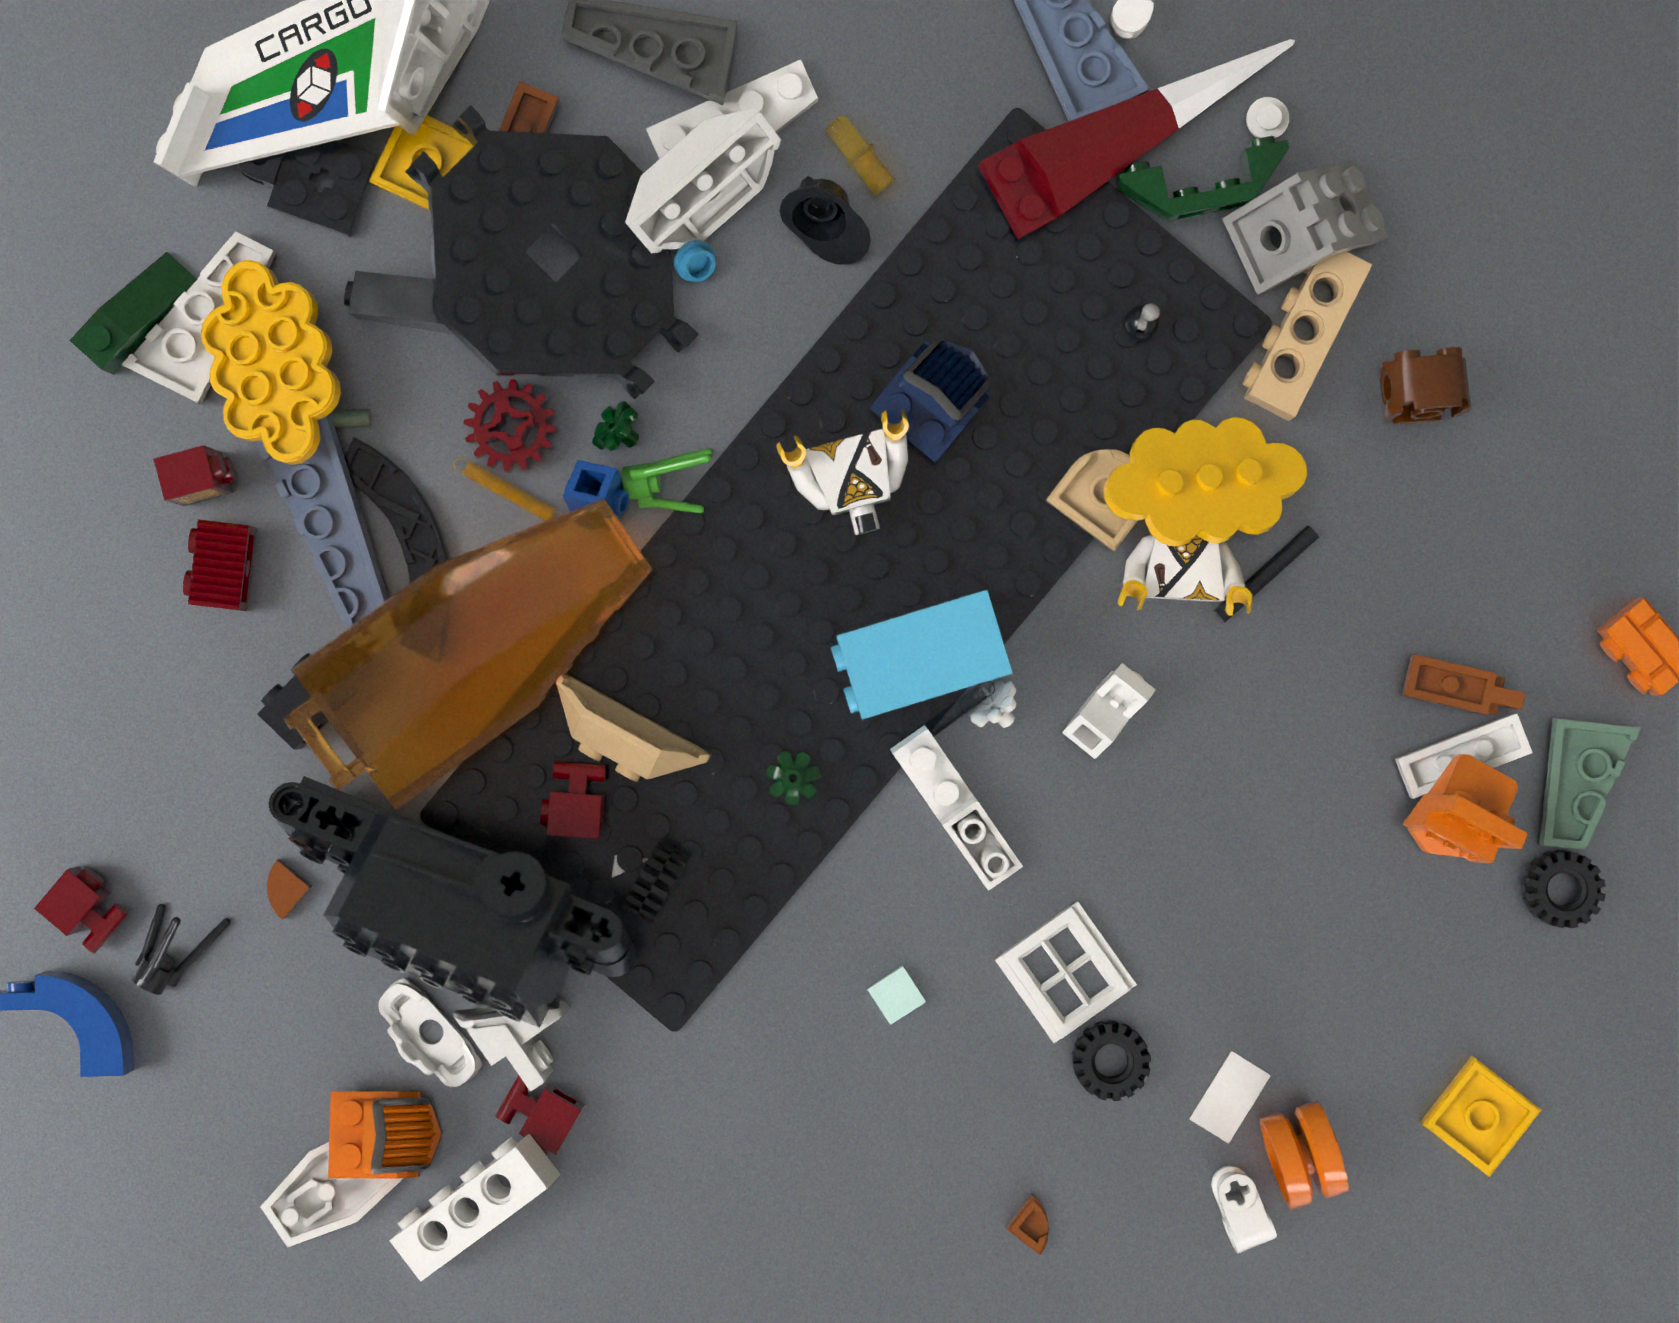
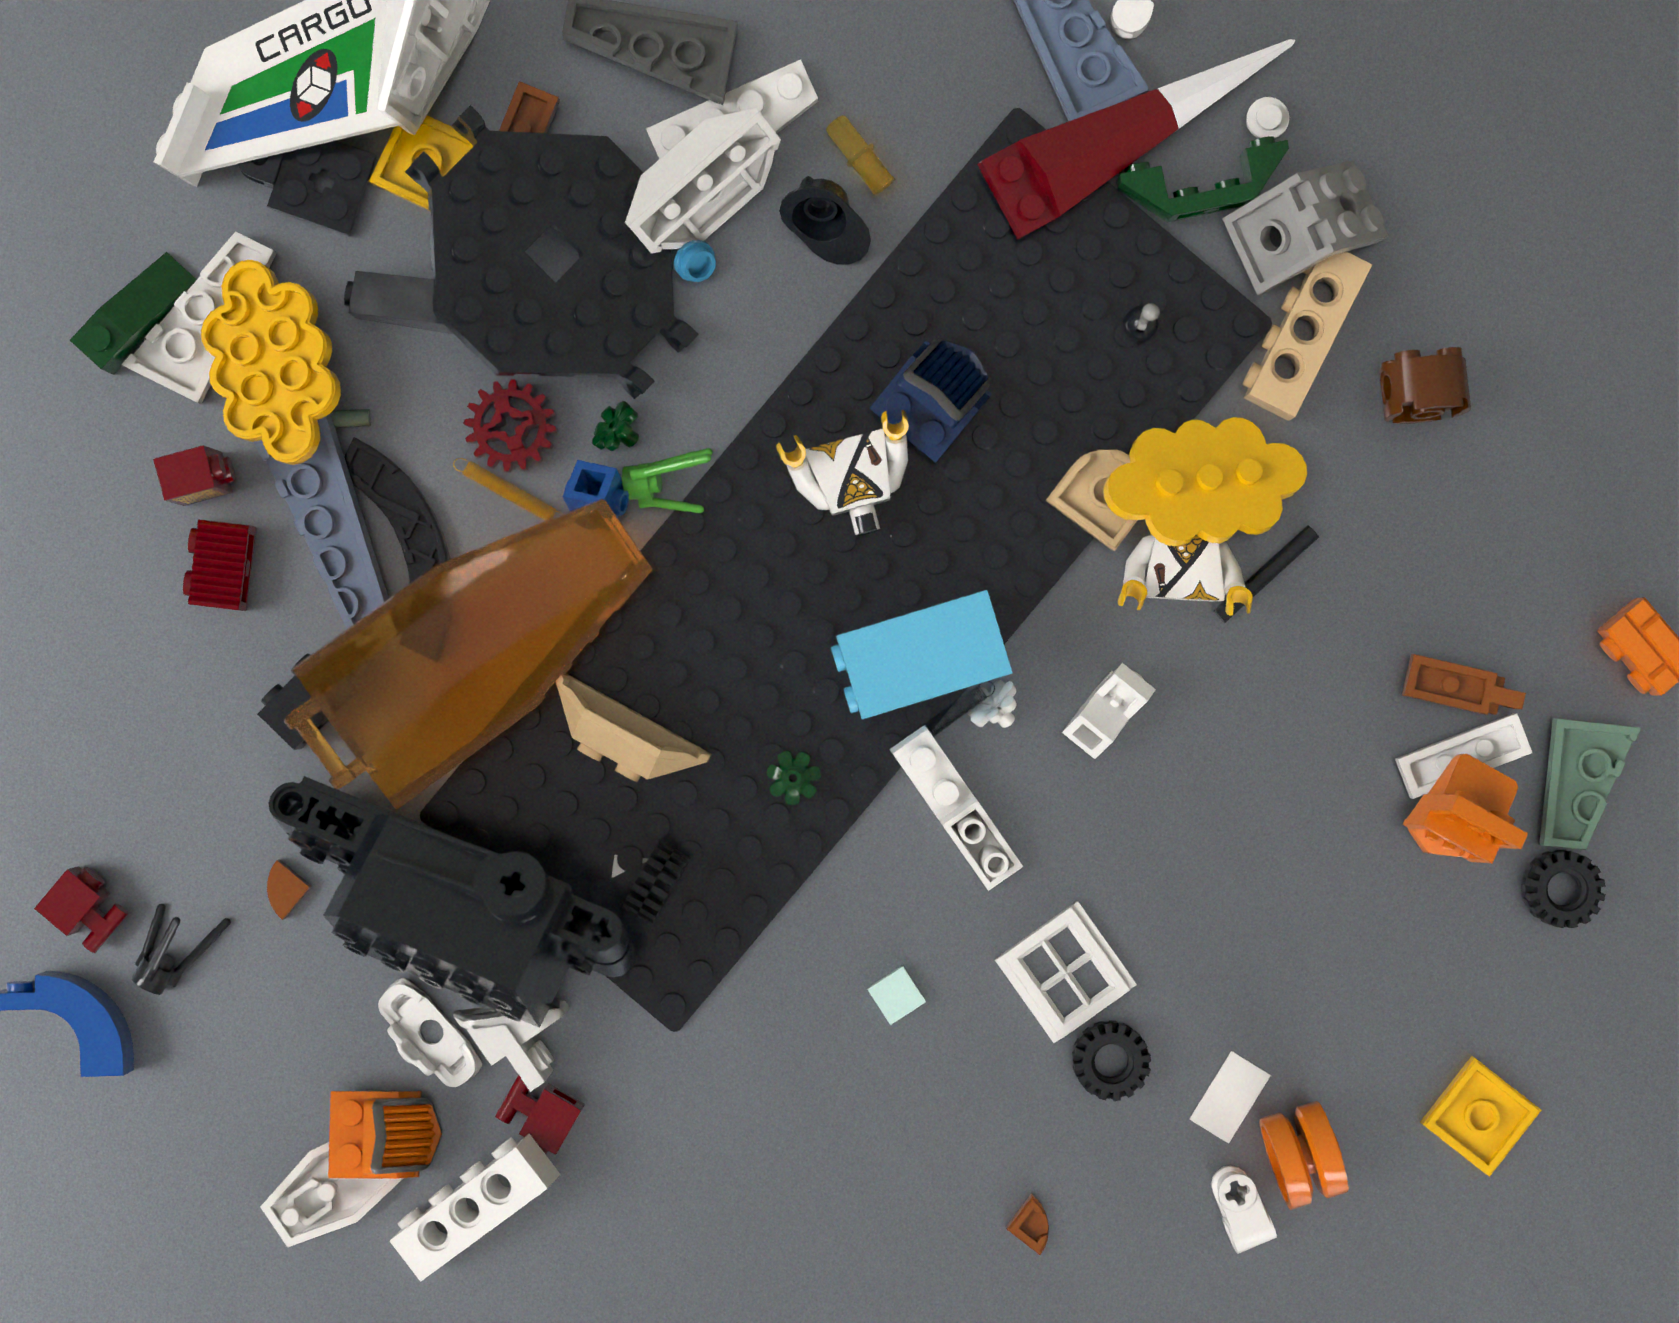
(575, 811): dark red brick -> none

